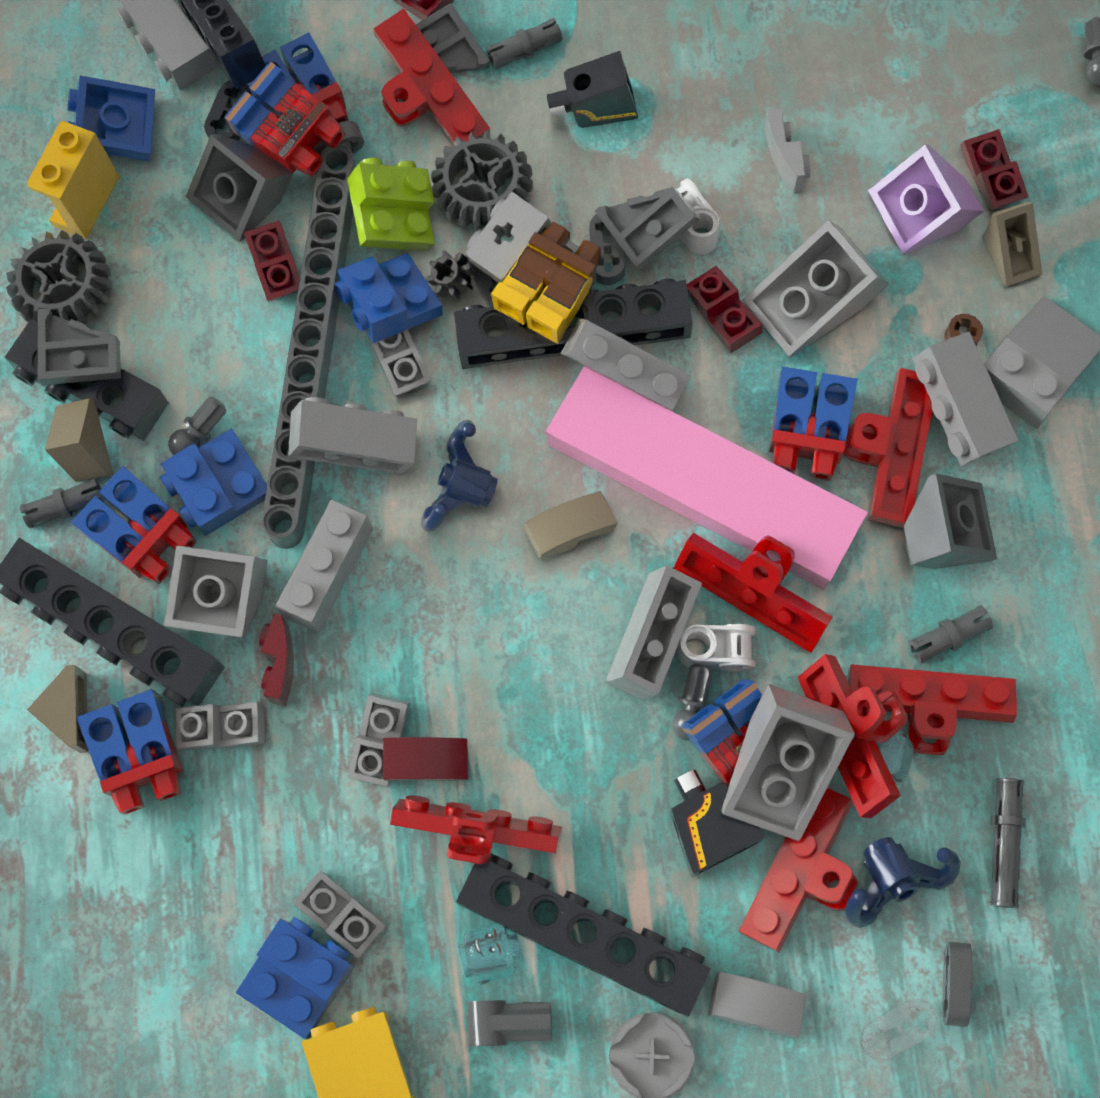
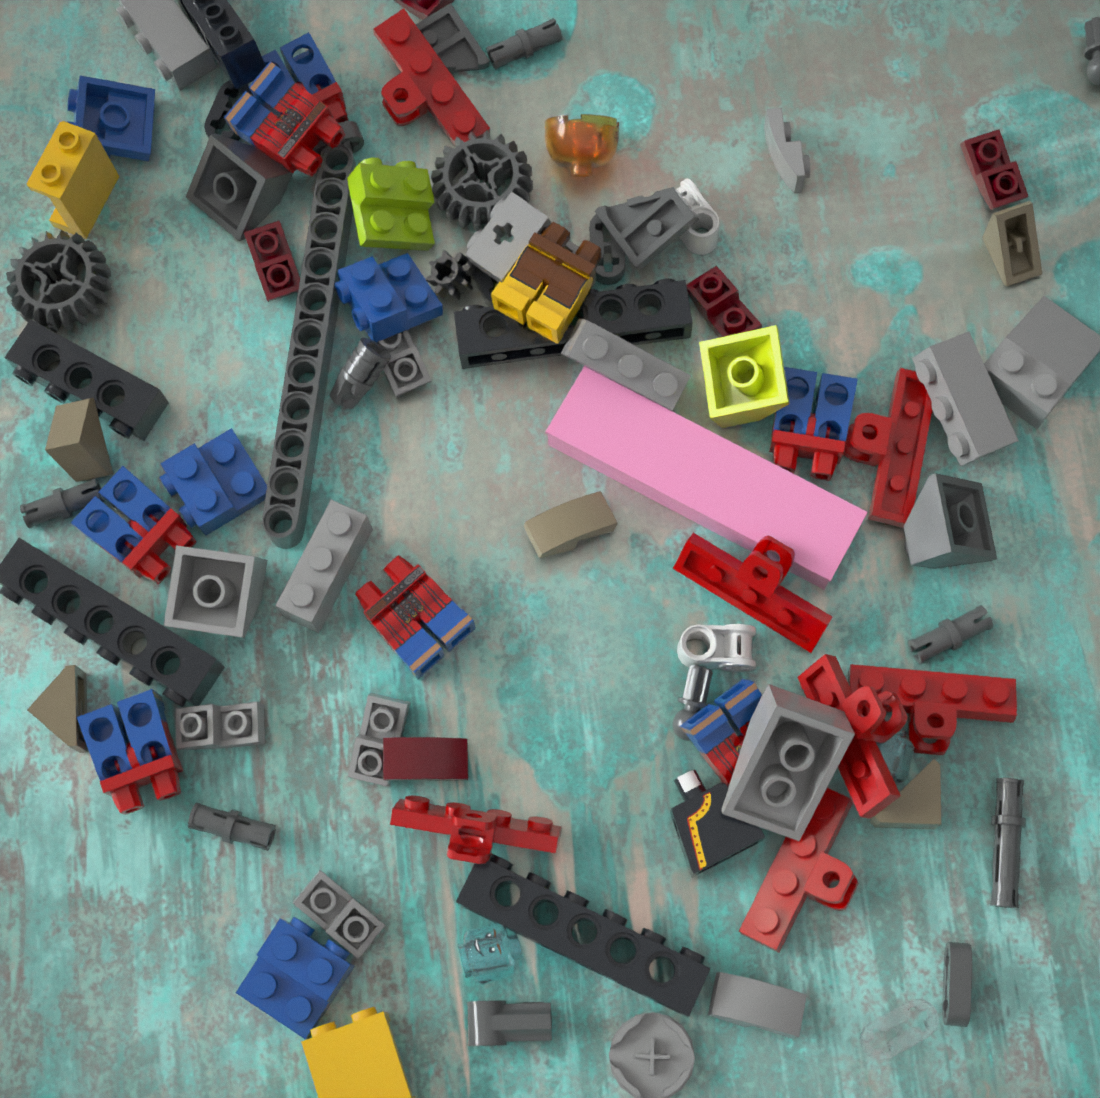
(74, 352): dark grey wing -> none
(197, 426): dark grey axle -> none
(231, 826): none -> dark grey pin
(277, 647): dark red slope -> none
(352, 436): light grey brick -> none
(359, 373): none -> dark grey hinge
(406, 604): none -> hips
(459, 480): dark blue piece -> none
(581, 142): none -> clear orange cylinder
(596, 93): black torso -> none
(653, 632): light grey brick -> none
(744, 376): none -> neon yellow slope
(815, 289): light grey slope -> none
(896, 878): dark blue piece -> none
(918, 805): none -> dark tan slope
(924, 200): lavender slope -> none
(964, 320): reddish brown bush -> none

